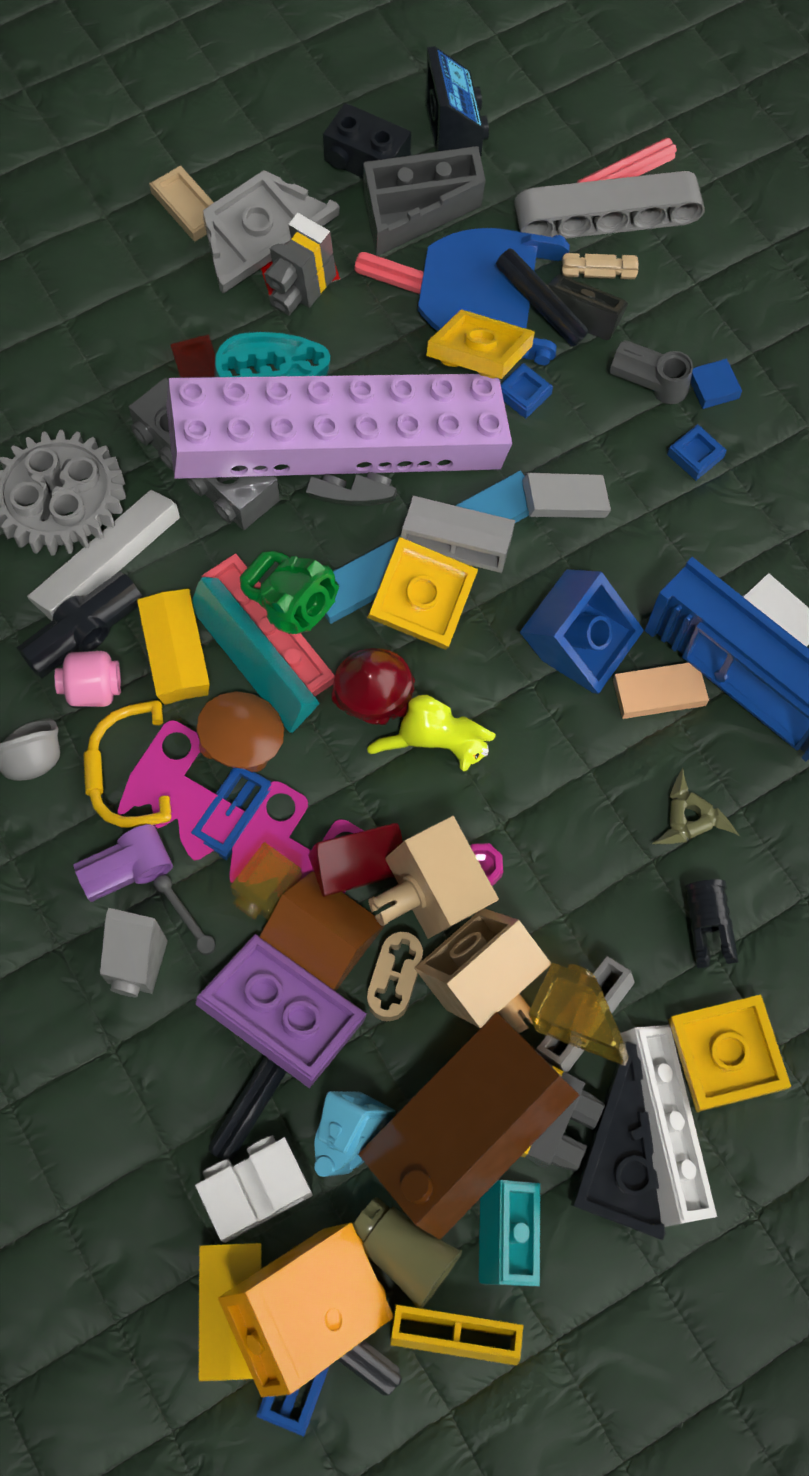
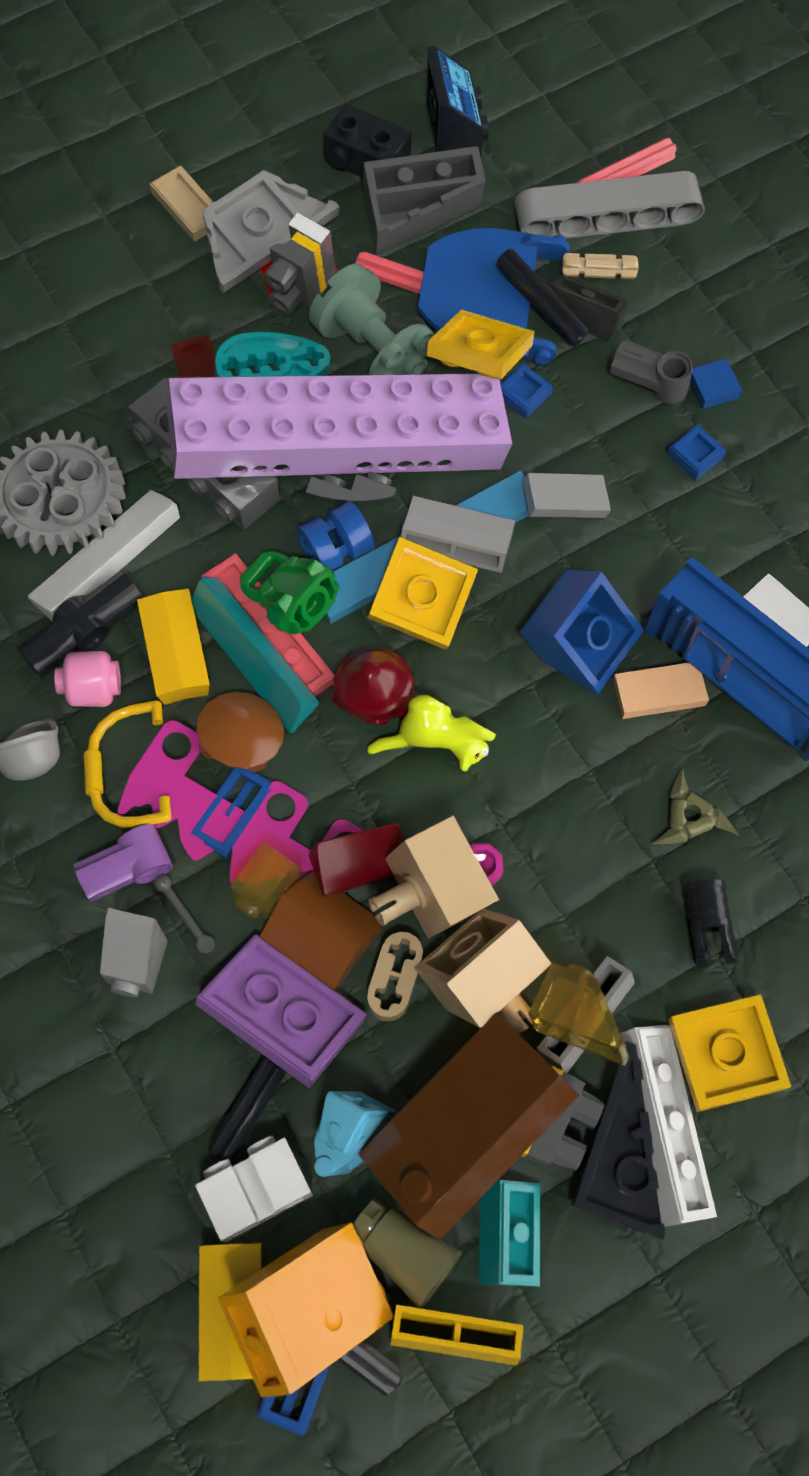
(347, 530): none -> blue wheel
(353, 310): none -> sand green piece

